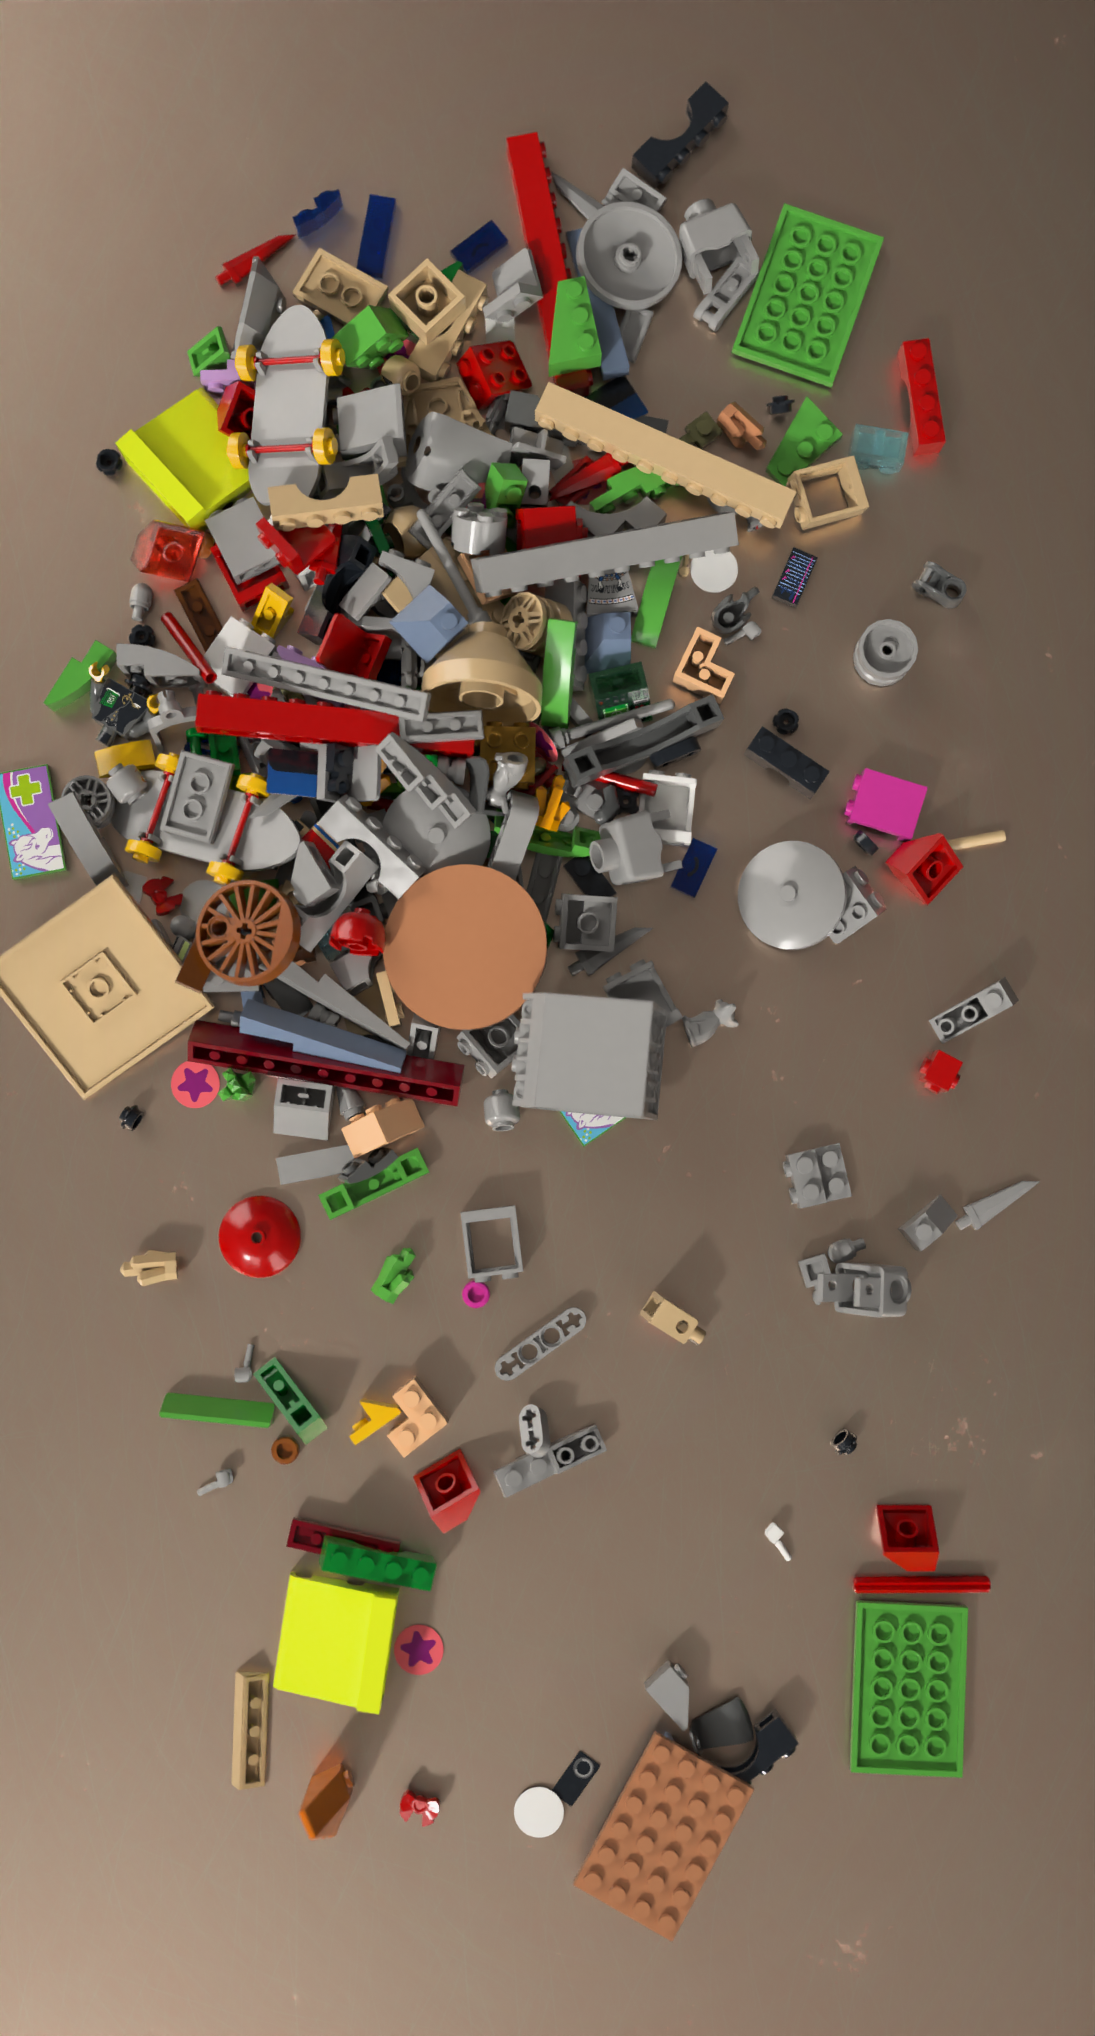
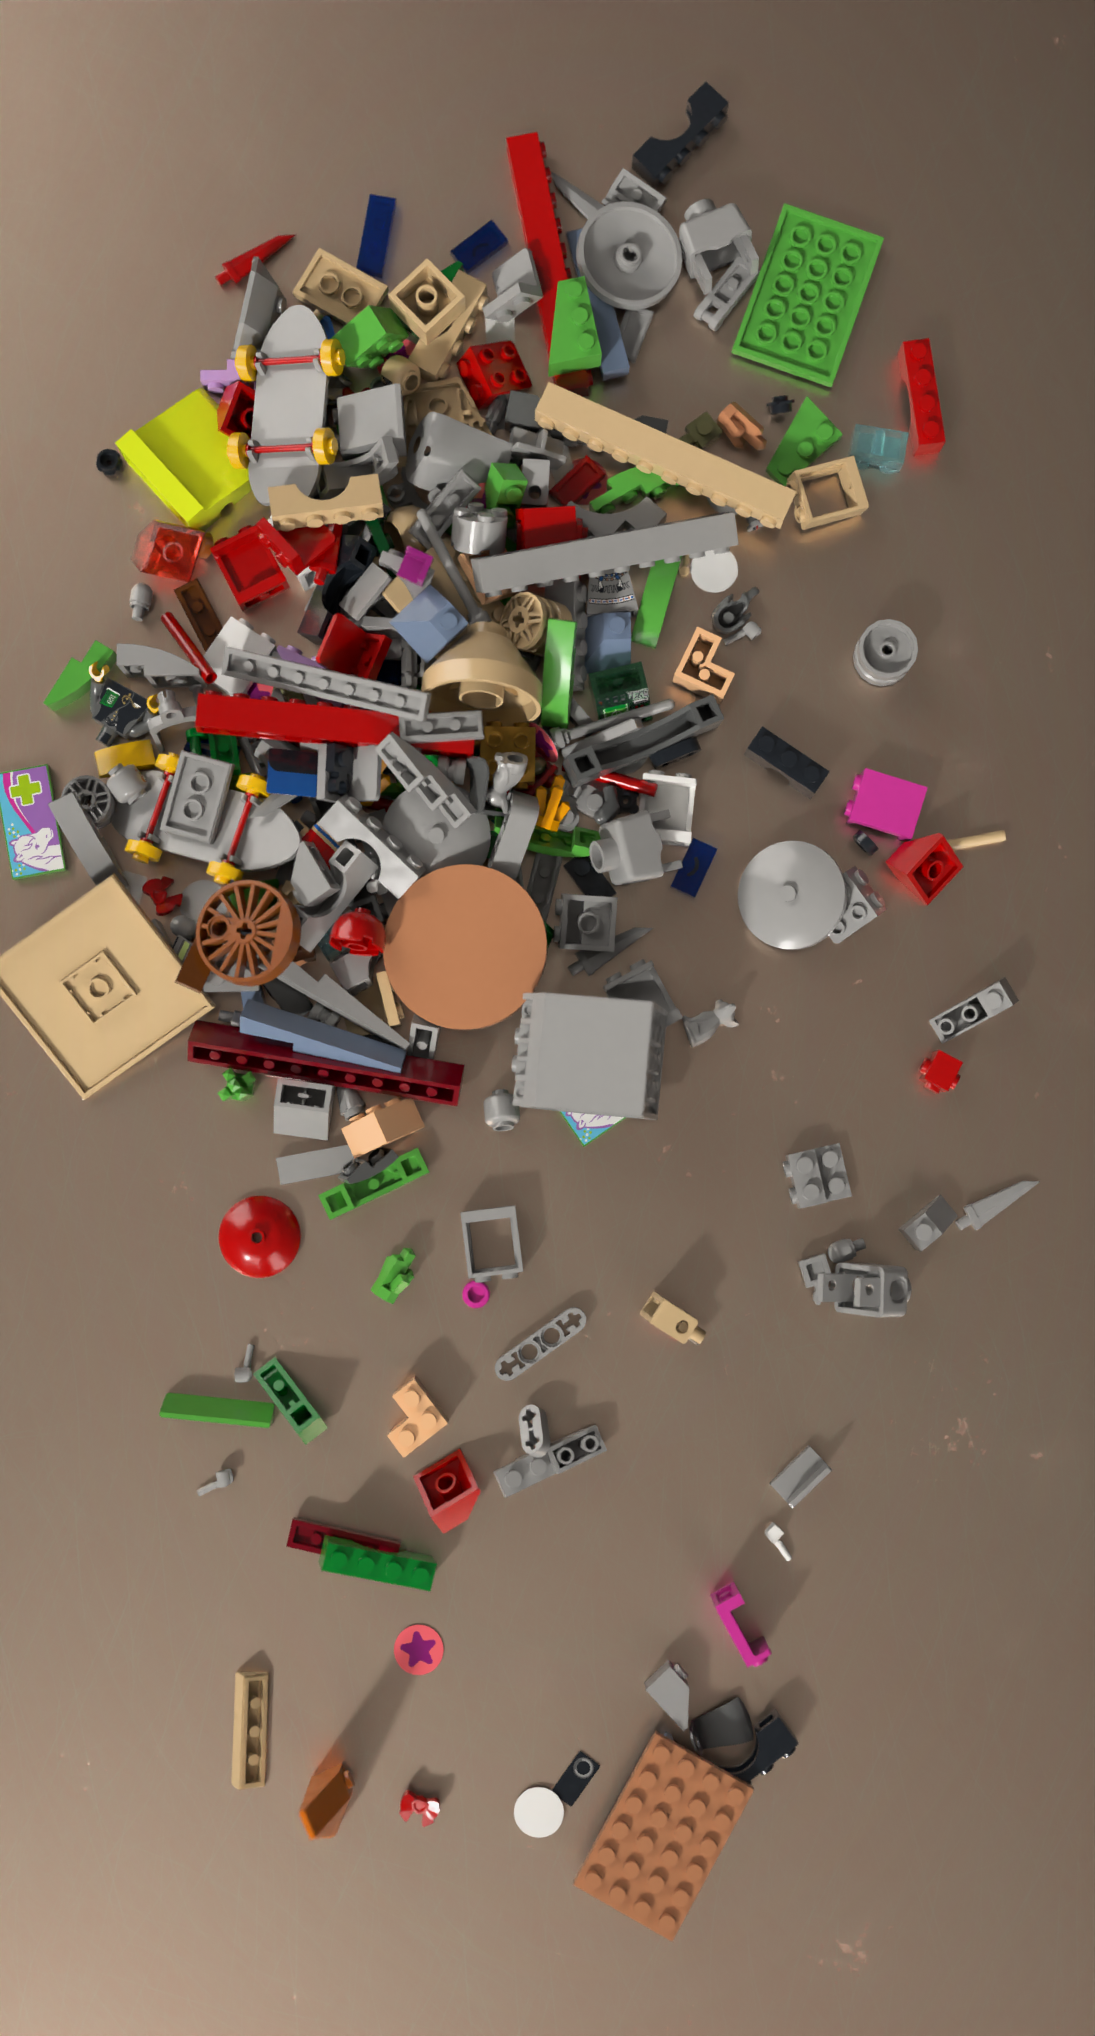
(131, 1117): black plate -> none
(139, 684): black plate -> none
(147, 631): black plate -> none
(152, 1267): tan rock -> none
(195, 1084): coral sticker -> none
(210, 352): bright green slope -> none
(238, 541): light grey panel -> none
(272, 611): yellow slope -> none
(285, 1449): dark orange tile -> none
(327, 206): clear blue slope -> none
(336, 1641): neon yellow panel -> none
(380, 1415): yellow slope -> none
(415, 566): none -> magenta panel
(491, 1046): light grey plate -> none
(593, 474): red bar -> none
(620, 397): black sticker -> none
(725, 1601): none -> dark pink panel
(786, 714): black plate -> none
(794, 577): black tile -> none
(800, 1476): none -> light grey panel
(844, 1442): black plate -> none
(908, 1688): bright green plate -> none
(909, 1536): red slope -> none
(922, 1584): red axle -> none
(938, 584): dark grey piece -> none

